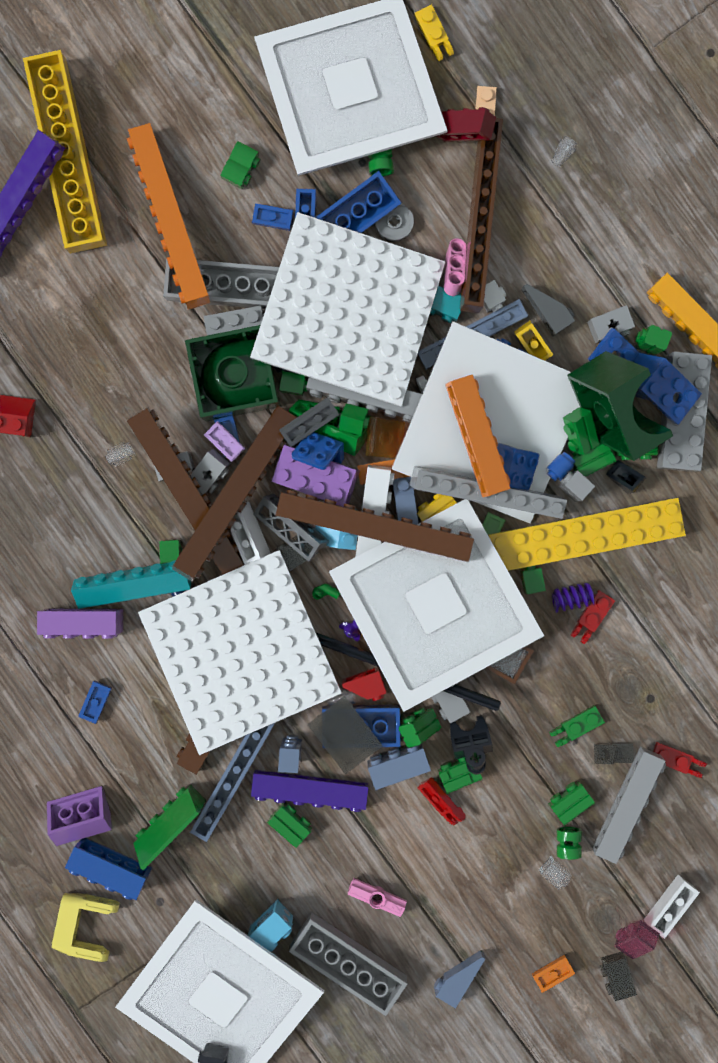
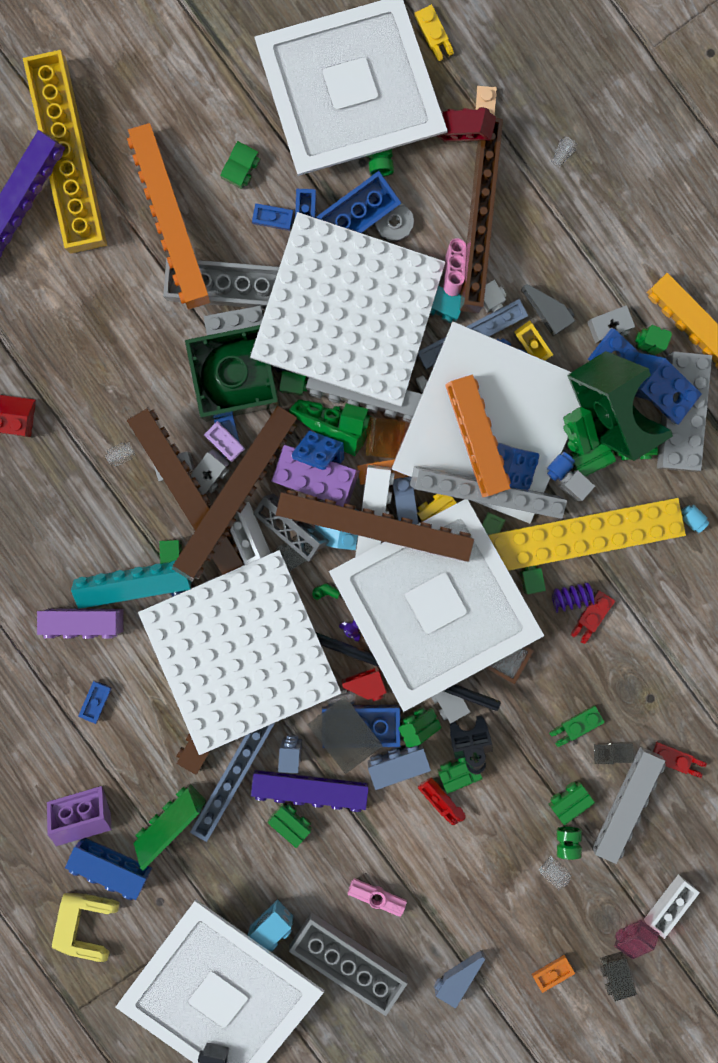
(309, 422): dark grey plate -> none
(625, 477): black slope -> none
(694, 518): none -> medium azure brick

